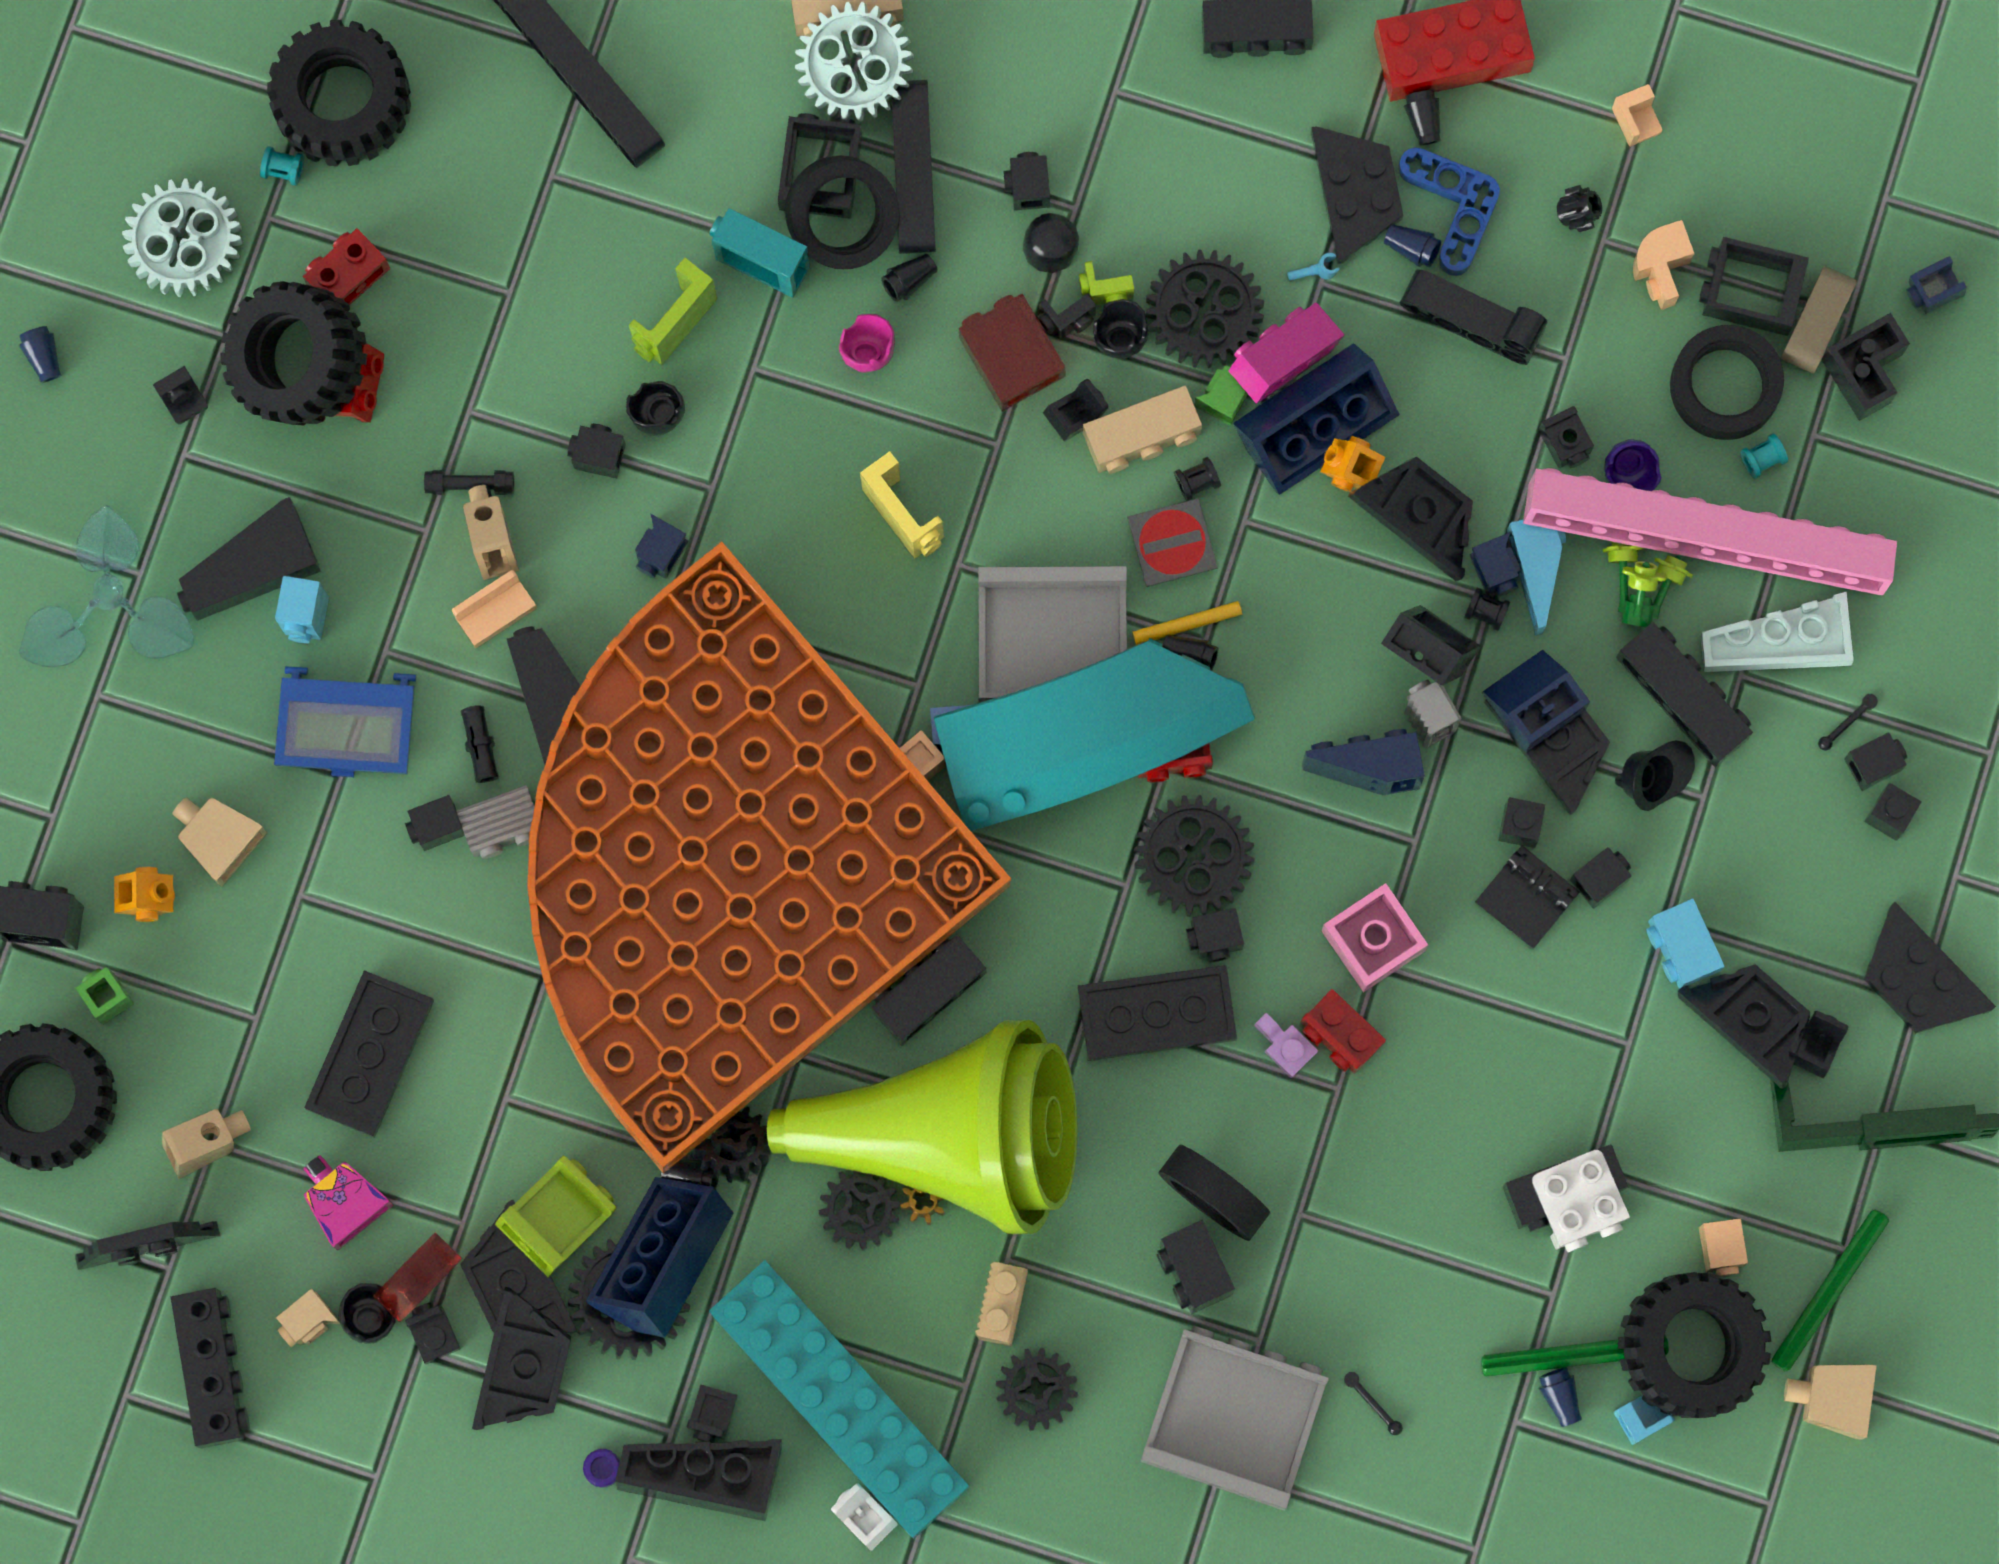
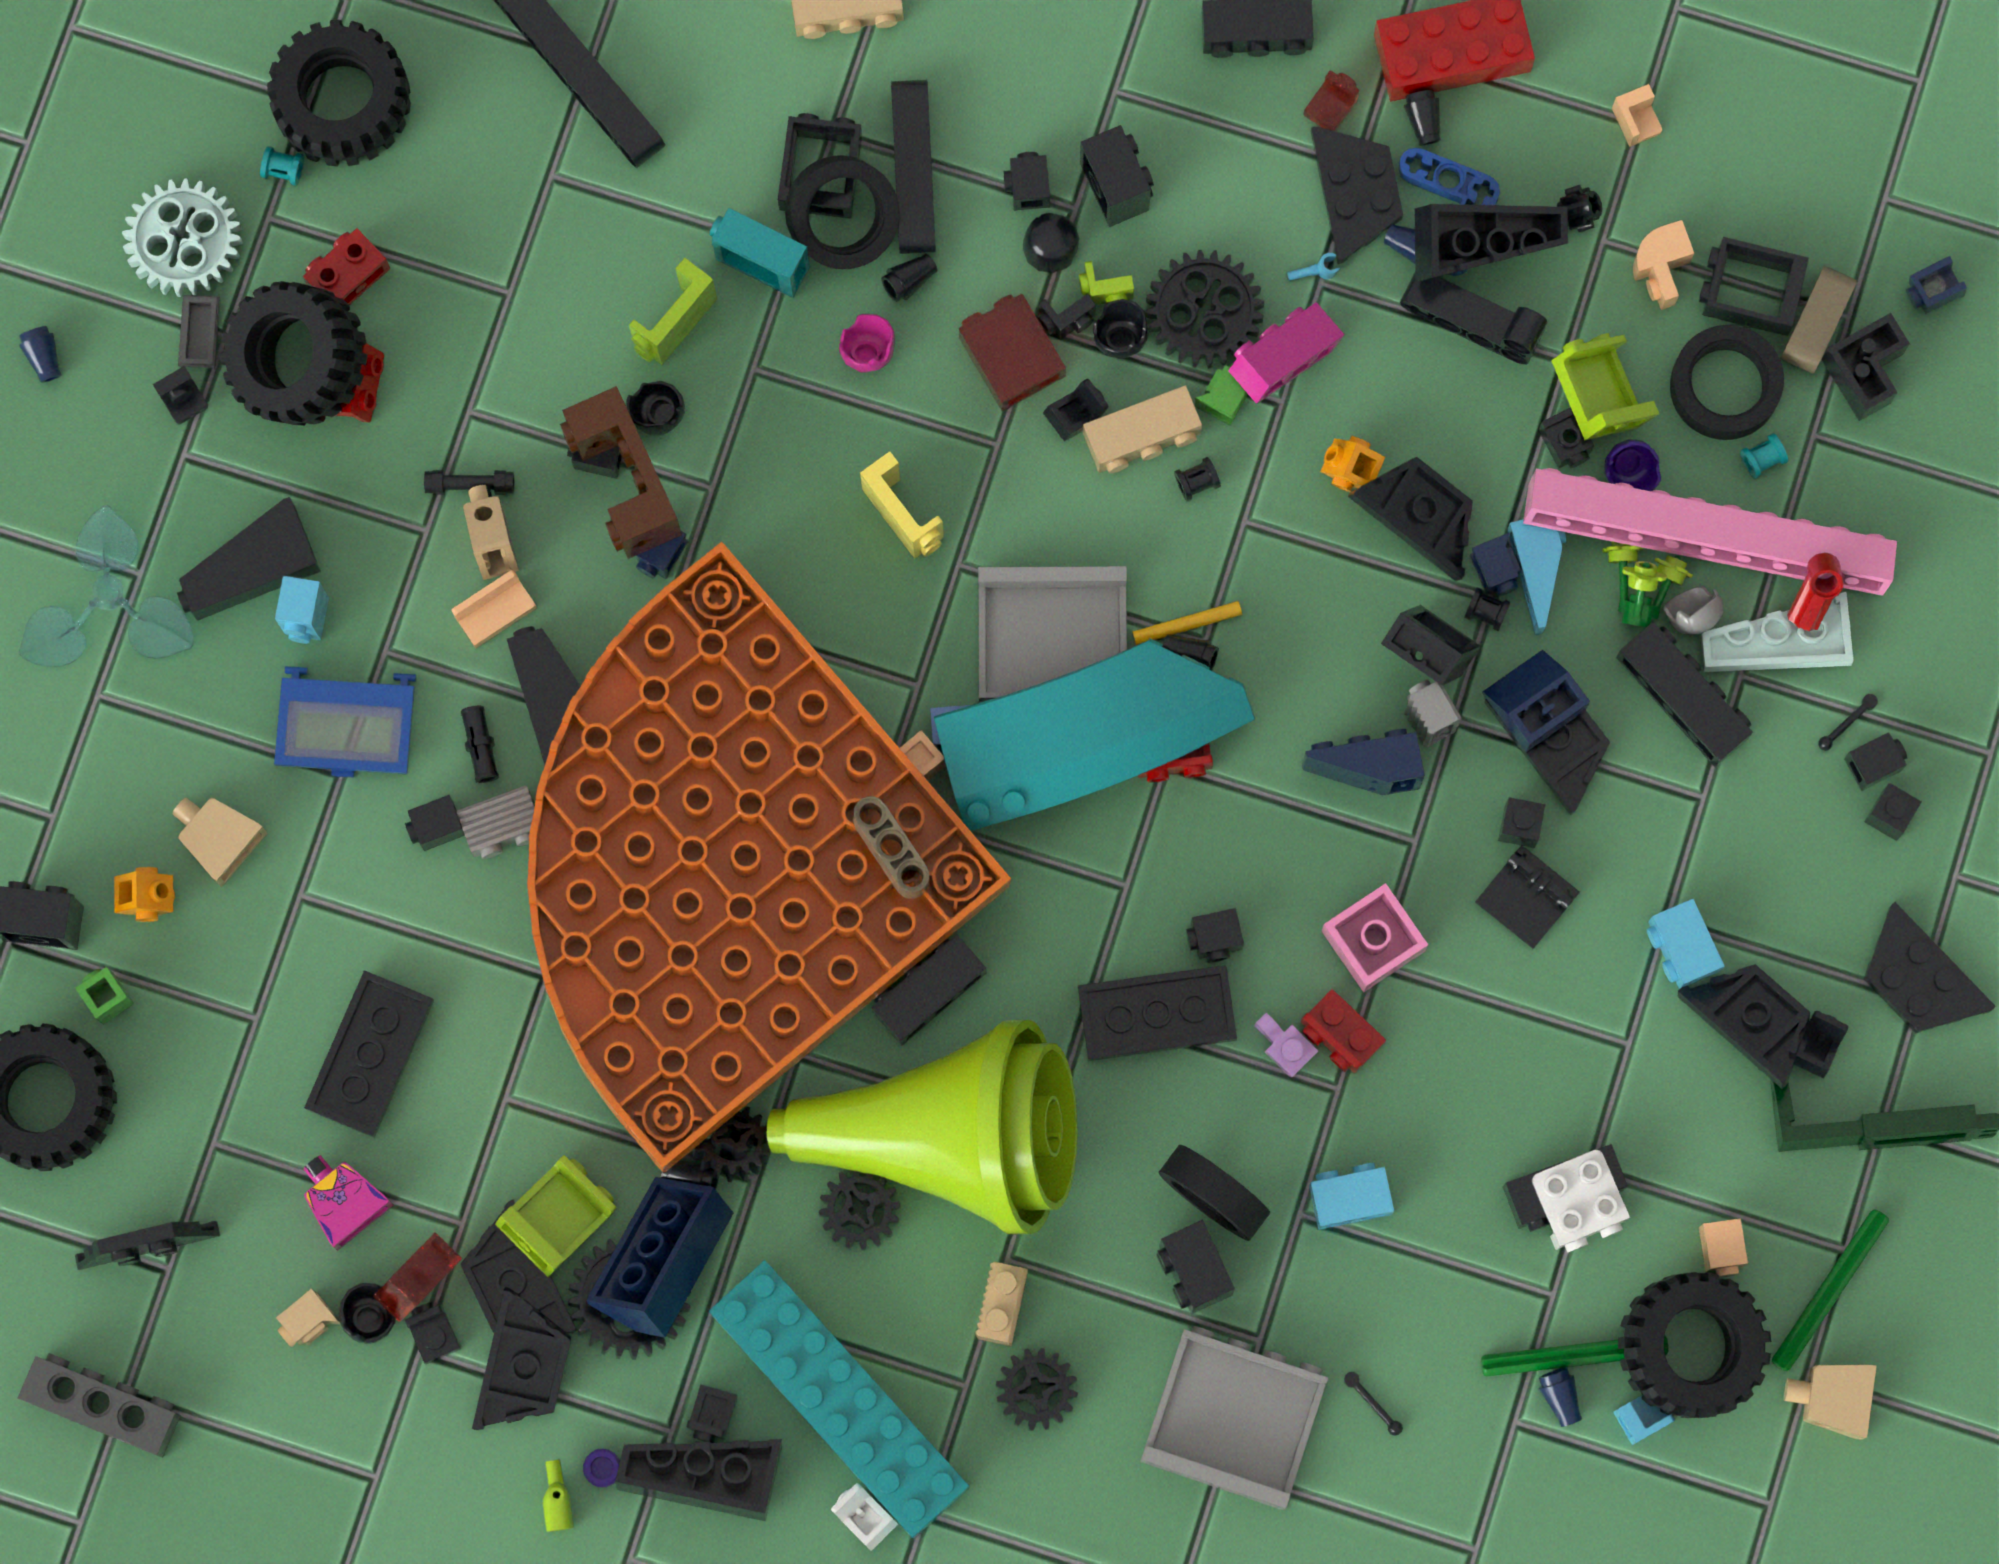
(41, 1390): none -> dark grey brick
(191, 1151): tan torso -> none
(198, 331): none -> dark grey tile
(208, 1367): black brick -> none
(556, 1510): none -> lime piece
(600, 426): none -> reddish brown plate
(825, 73): light aqua gear -> none
(889, 829): none -> dark tan beam
(926, 1212): pearl gold gear -> none
(1115, 175): none -> black brick
(1166, 837): black gear -> none
(1172, 542): piece -> none
(1298, 425): dark blue slope -> none
(1332, 101): none -> clear red bracket
(1351, 1196): none -> medium azure brick
(1470, 236): none -> black wedge
(1600, 388): none -> lime panel
(1602, 876): black brick -> none
(1657, 774): black piece -> none
(1694, 611): none -> light grey hair
(1816, 593): none -> red piece

